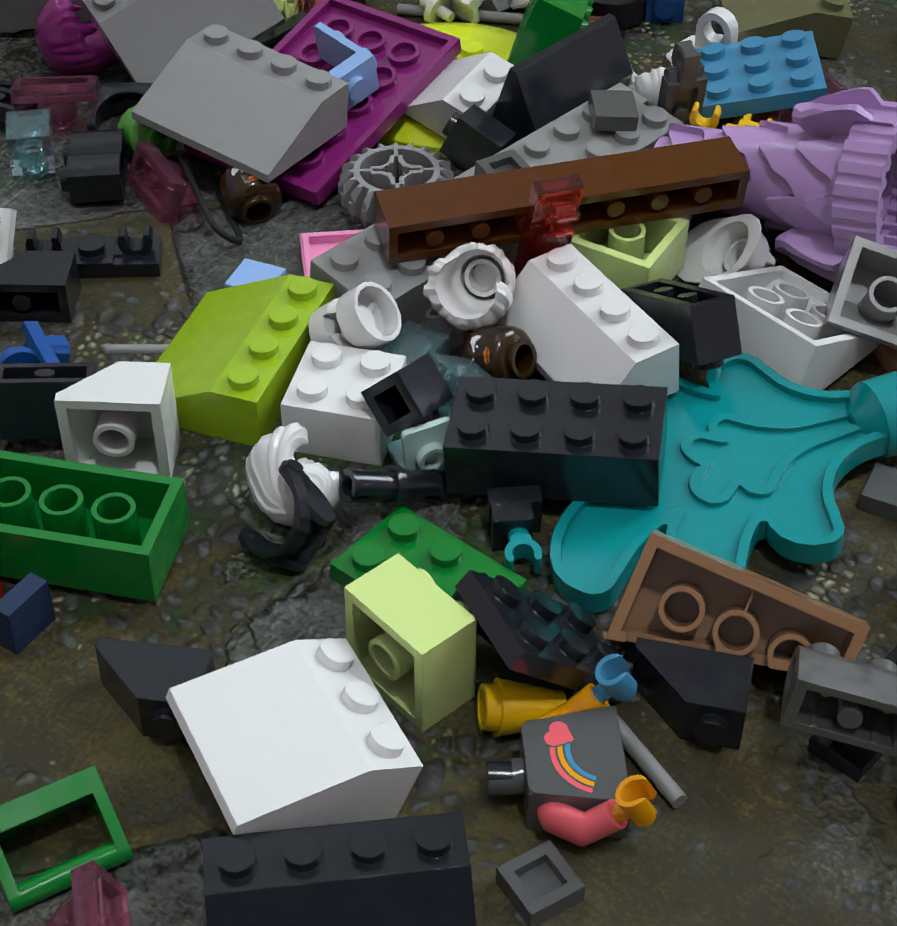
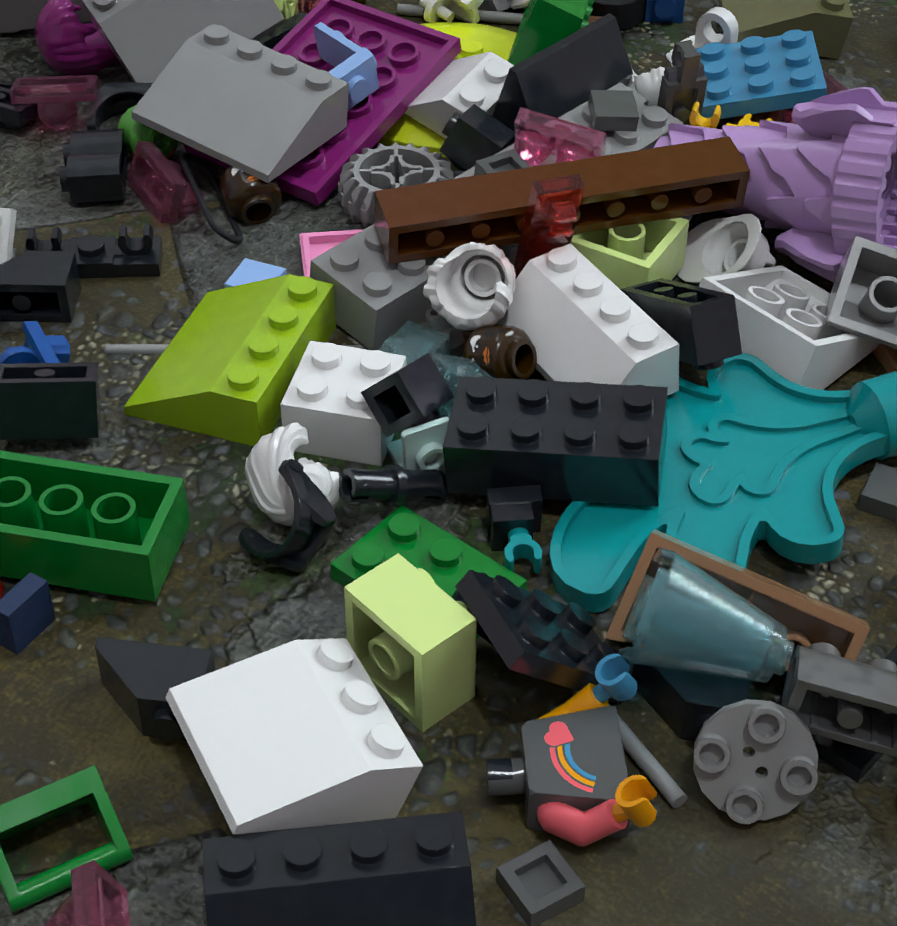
(30, 142): clear light blue brick -> none
(122, 418): white slope -> none
(358, 319): white wheel -> none
(509, 704): yellow cone -> none
(543, 135): none -> clear pink tile
(702, 626): none -> clear light blue cone
(780, 745): none -> light grey plate

